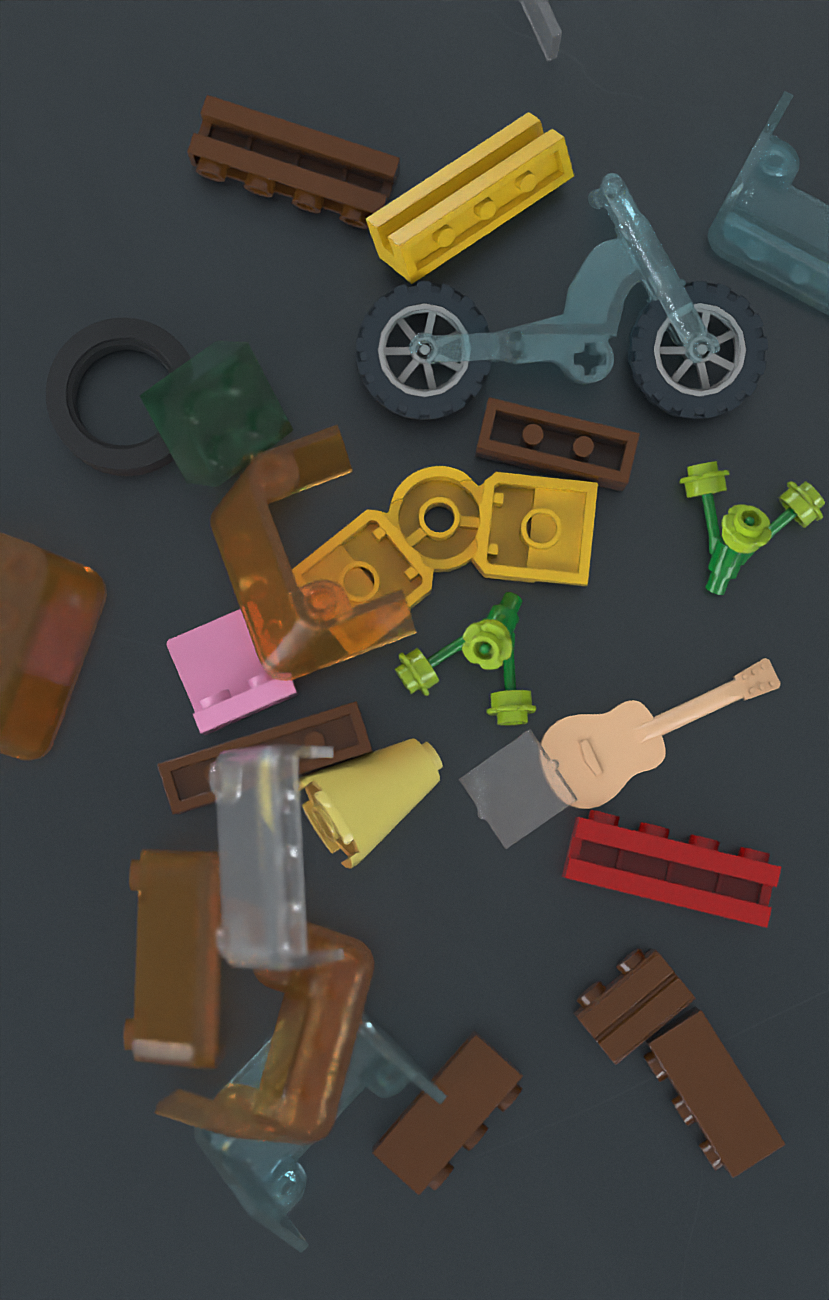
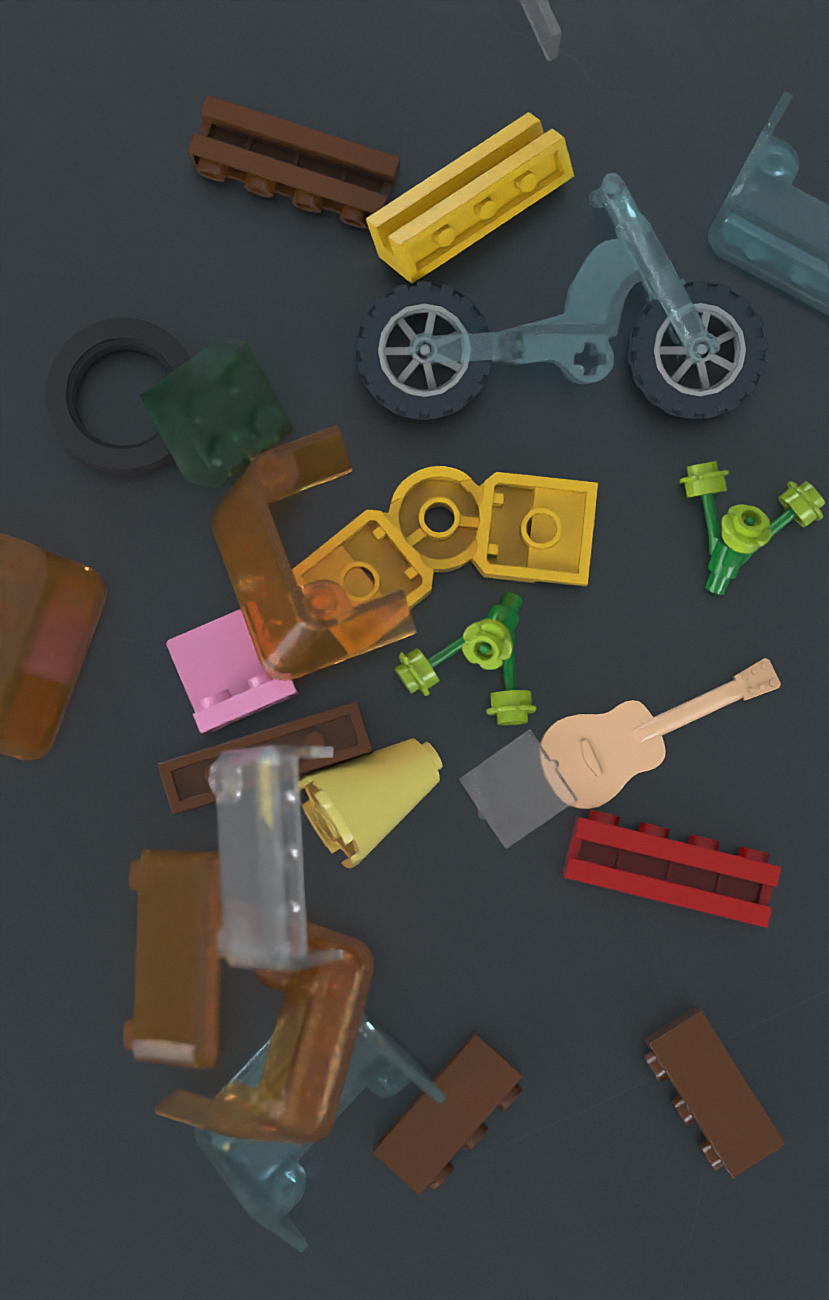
(557, 444): reddish brown brick -> none
(633, 1003): reddish brown brick -> none

